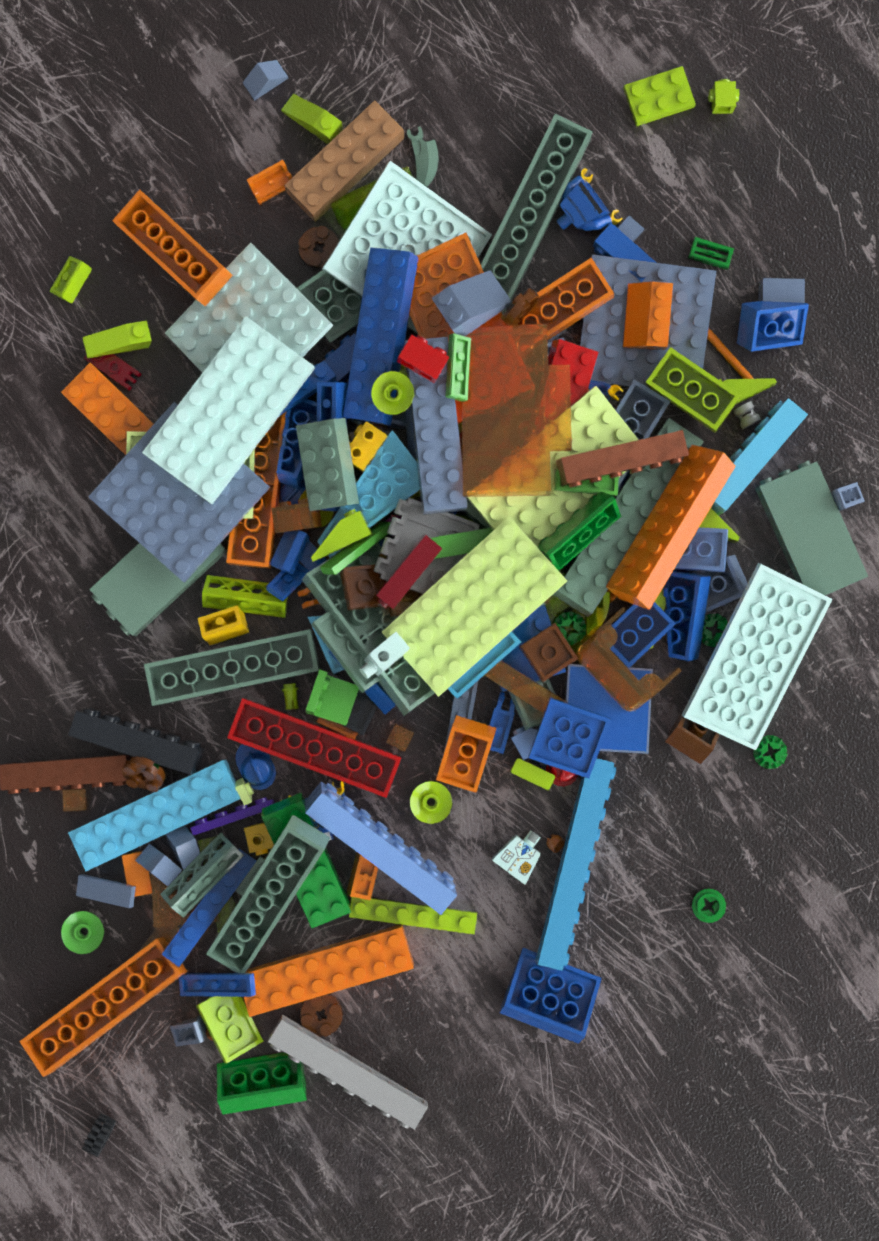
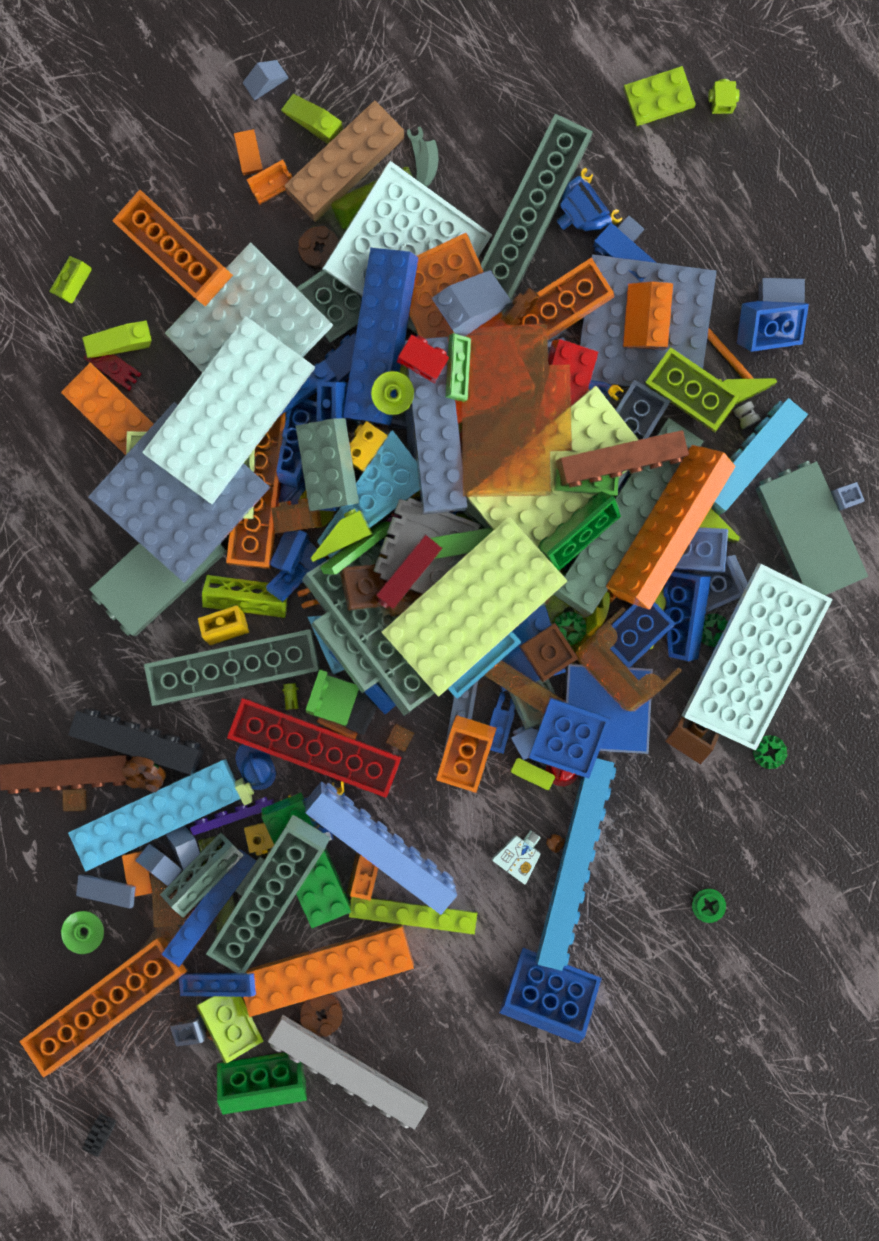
(248, 152): none -> orange tile
(389, 652): light aqua torso -> none
(434, 813): lime dish -> none
(724, 265): green tile -> none

